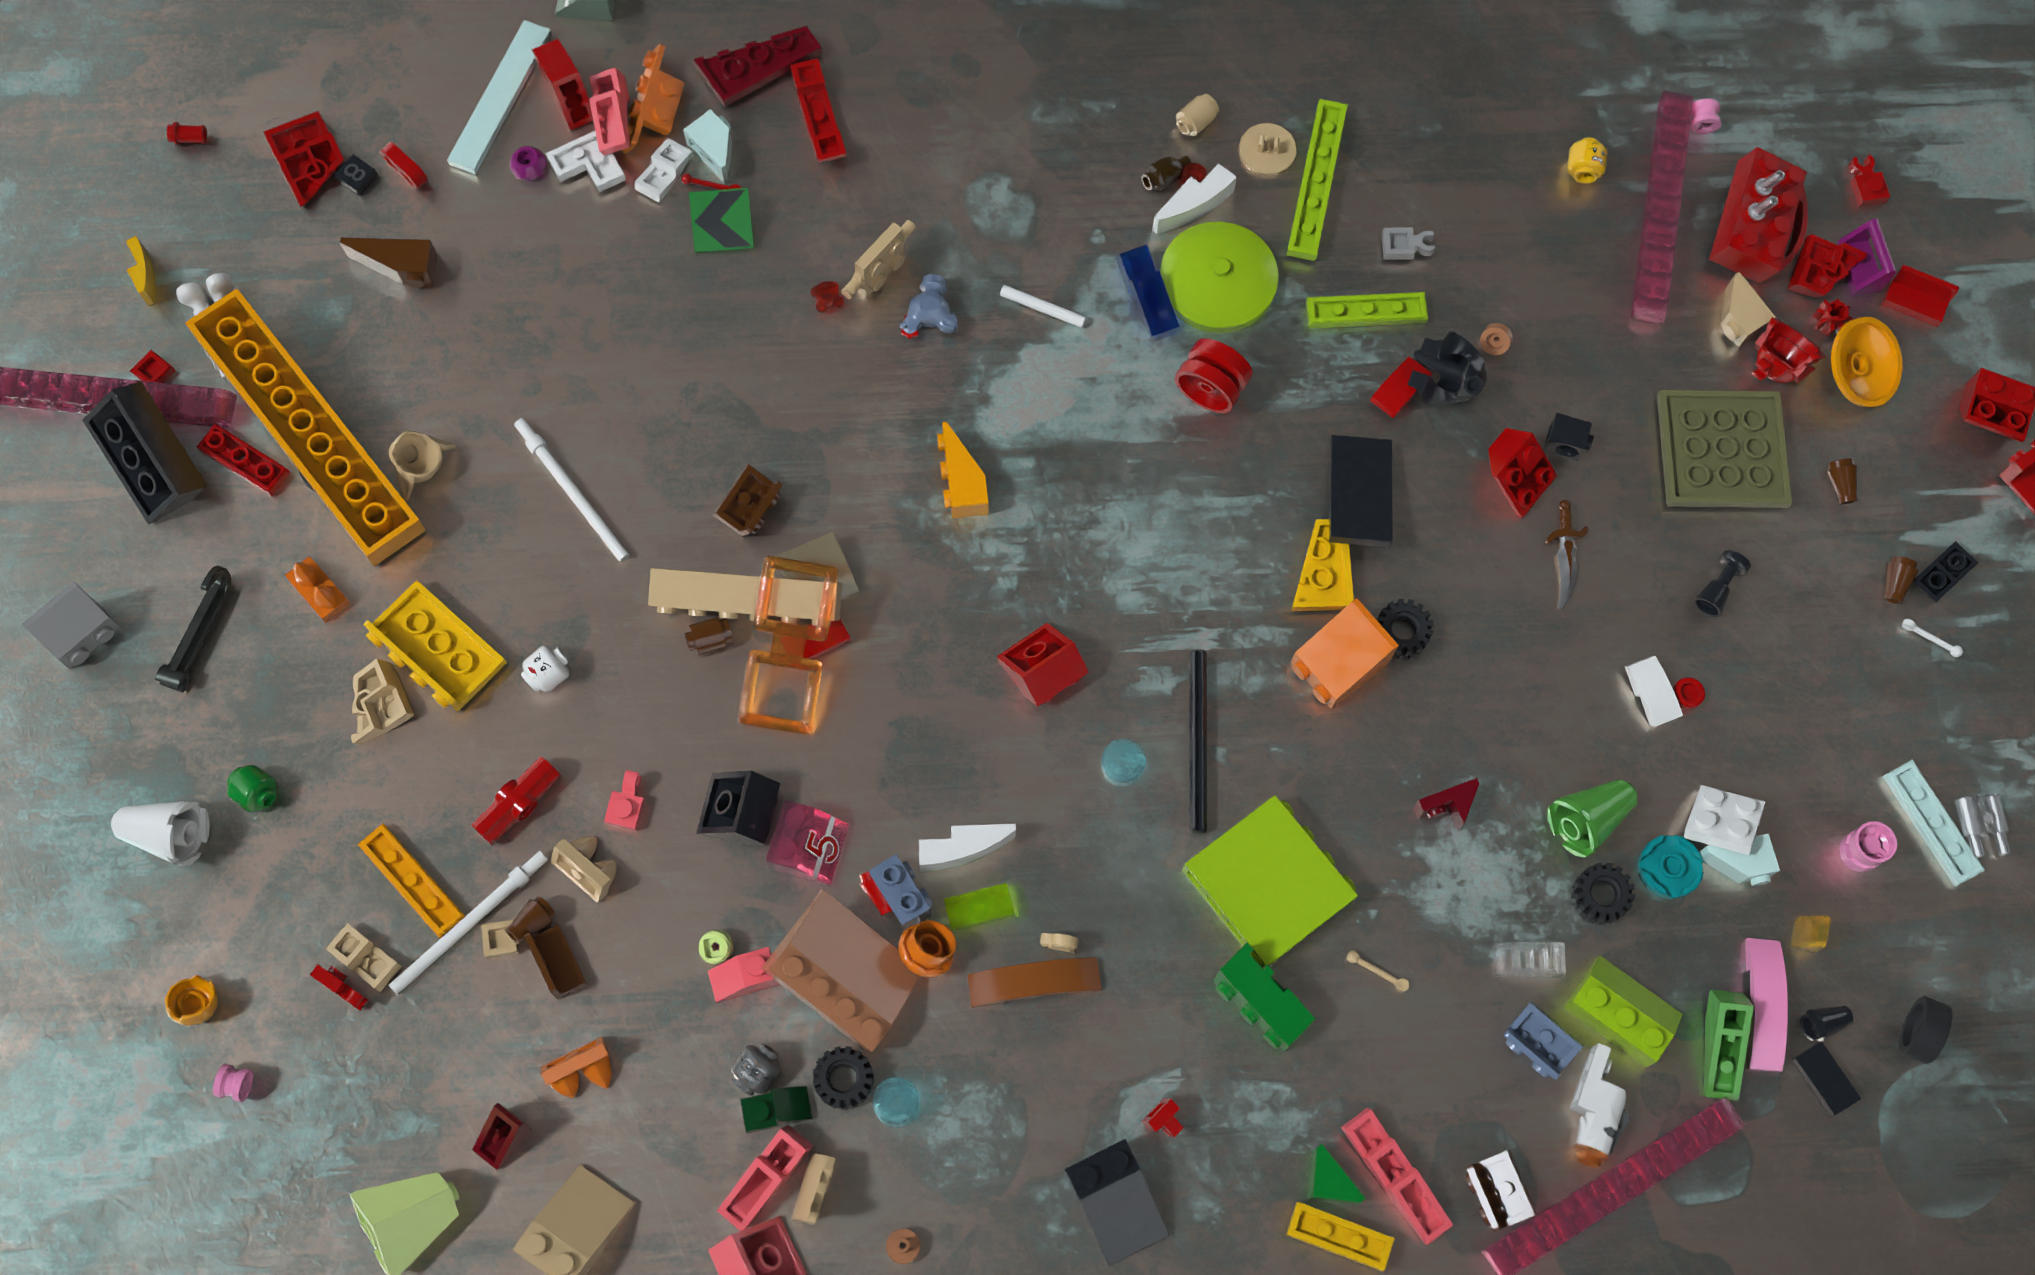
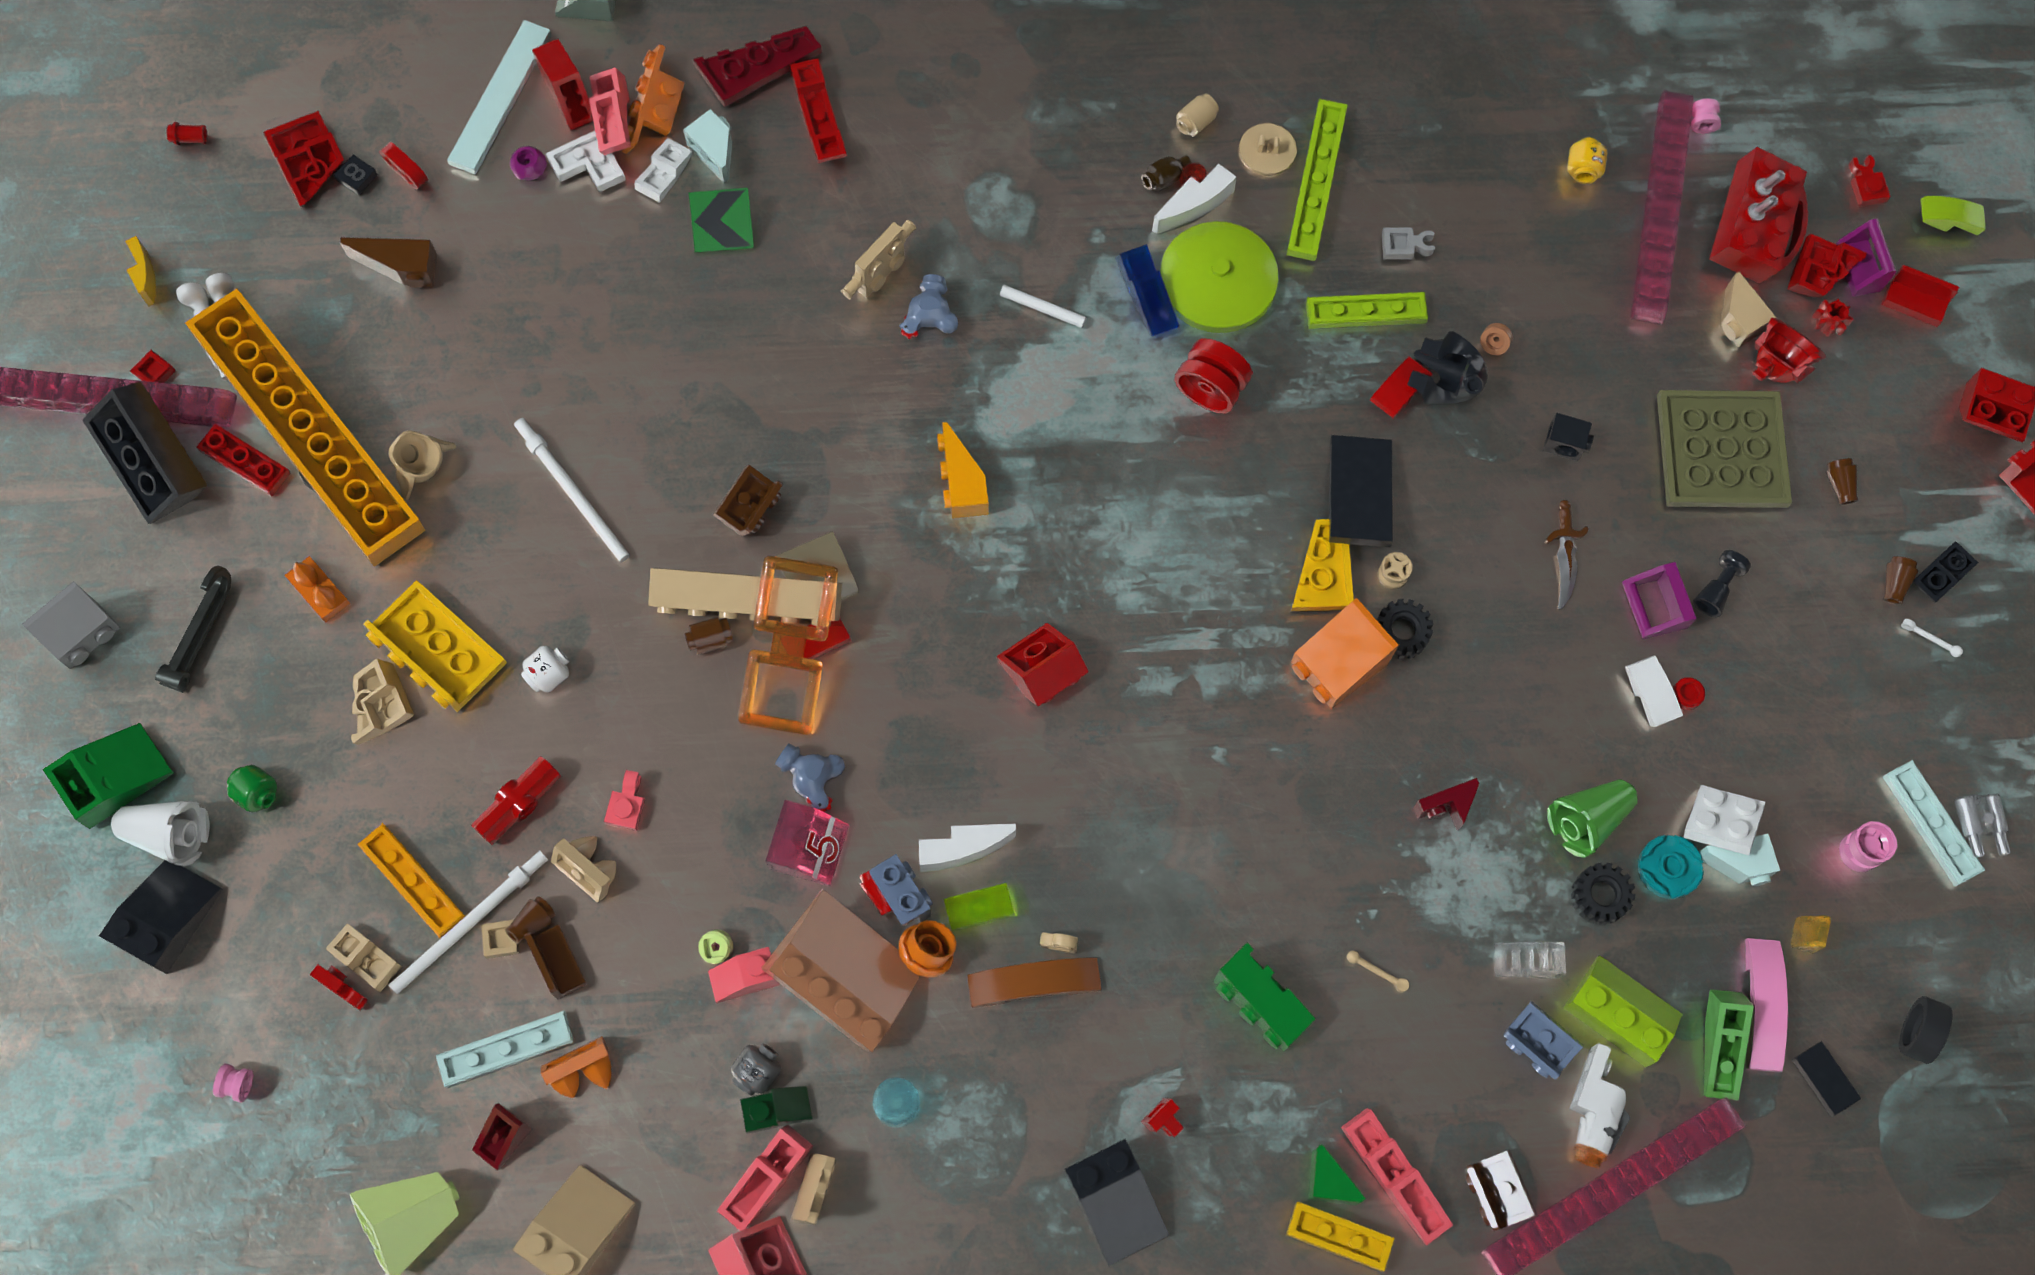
(107, 774): none -> green slope
(161, 915): none -> black slope
(191, 1001): light orange hair -> none
(505, 1049): none -> light aqua tile
(687, 179): red hinge -> none
(738, 807): black slope -> none
(811, 774): none -> sand blue animal
(827, 288): clear red plate -> none
(834, 1059): black tyre -> none
(905, 1255): nougat tile -> none
(1123, 762): clear light blue wheel -> none
(1198, 741): black axle -> none
(1270, 881): lime panel -> none
(1398, 564): none -> tan wheel
(1520, 469): red slope -> none
(1673, 594): none -> magenta tile
(1825, 1022): black cone -> none
(1866, 362): light orange dish -> none
(1948, 212): none -> lime slope

